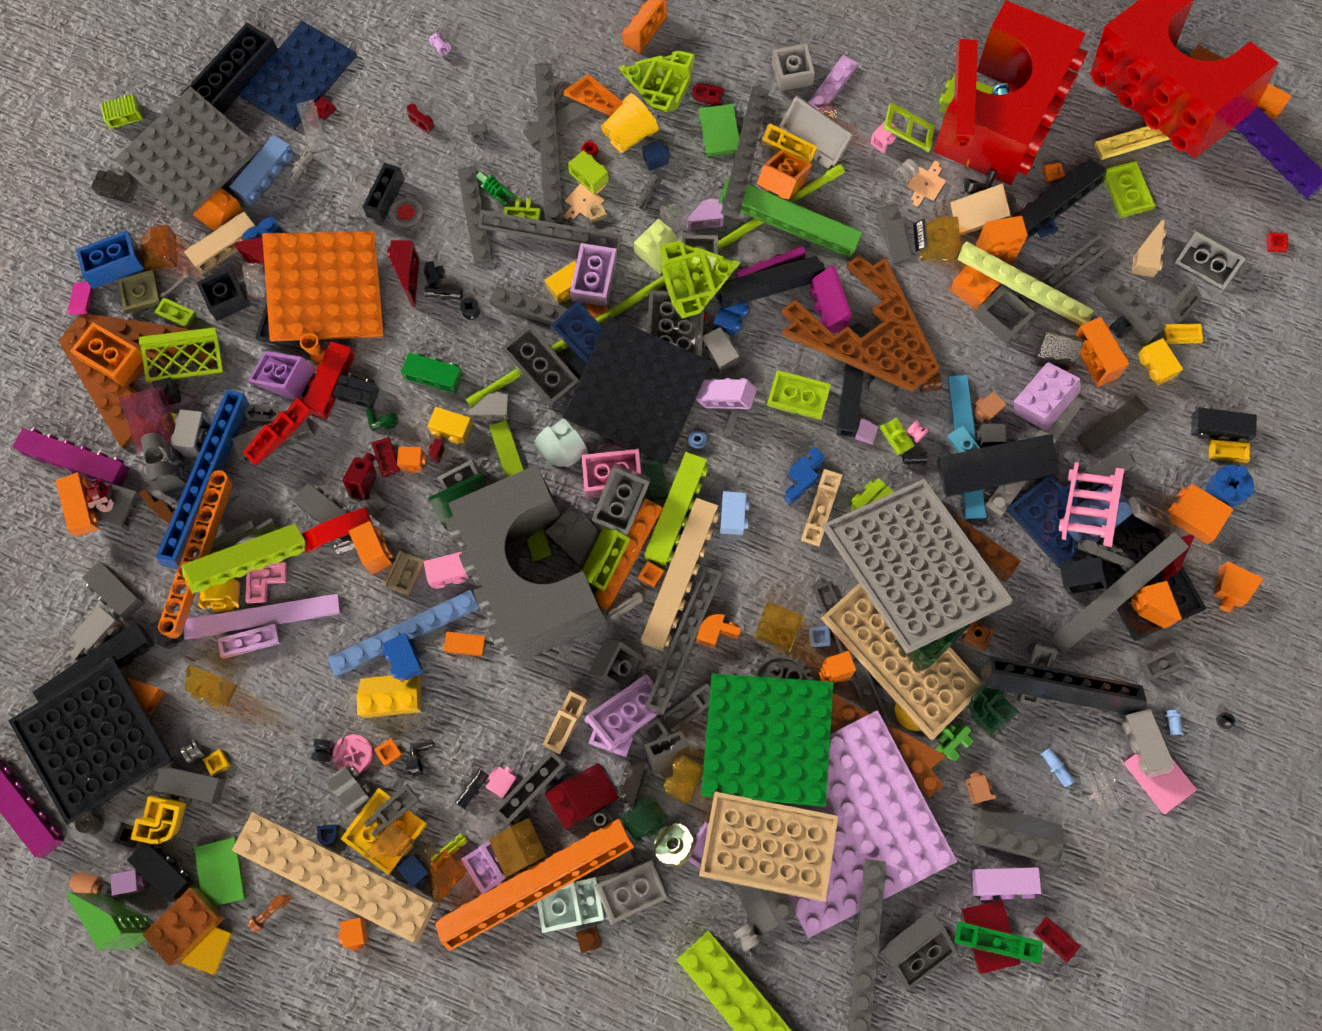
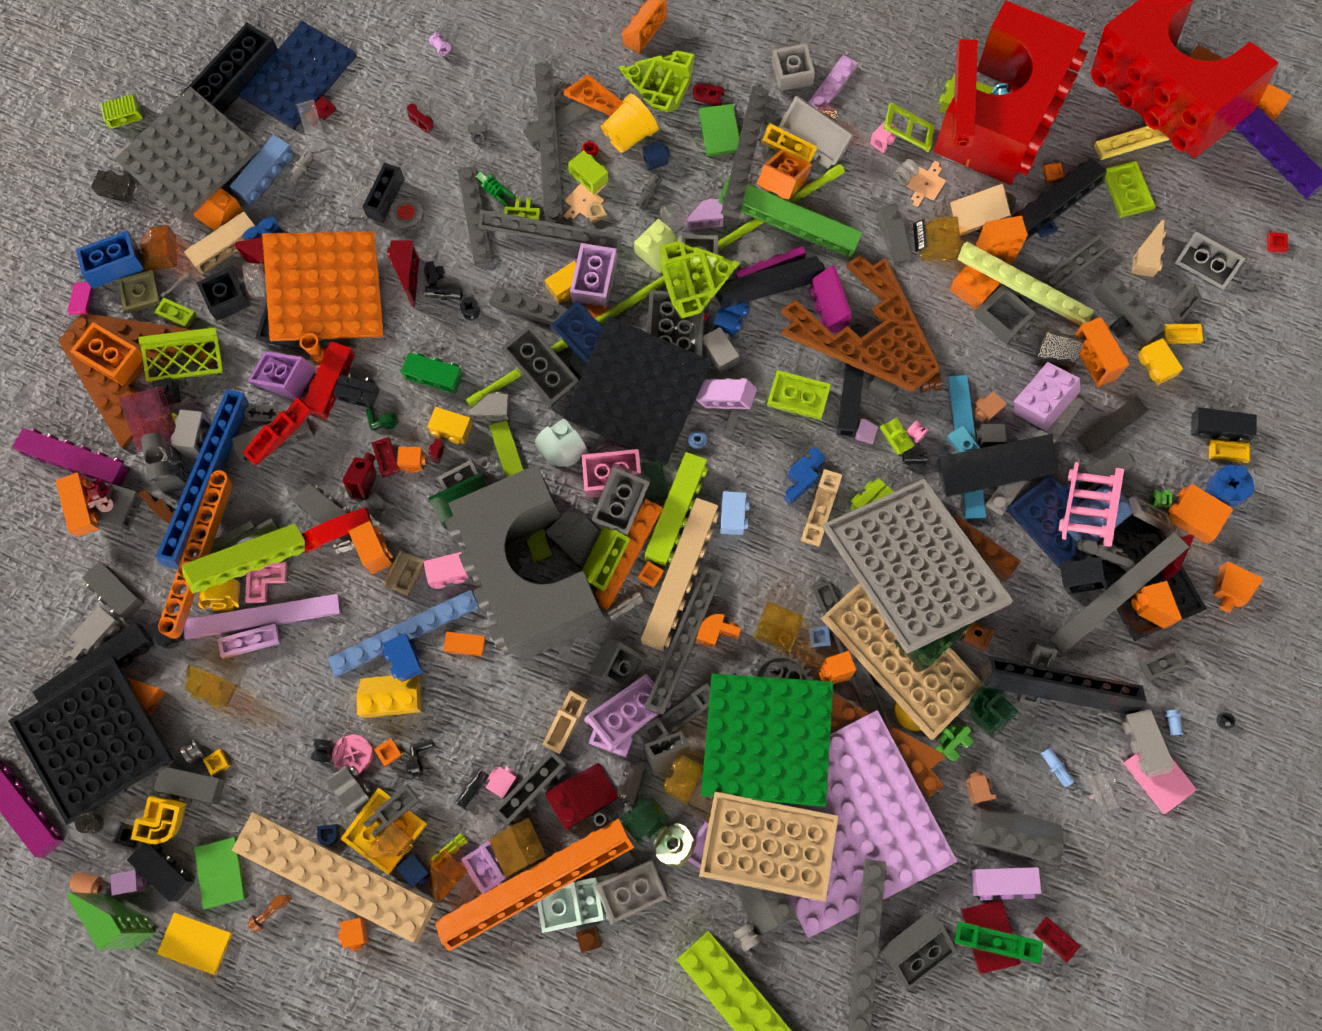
(183, 926): dark orange brick -> none
(972, 185): black plate -> none
(1161, 498): none -> bright green wheel

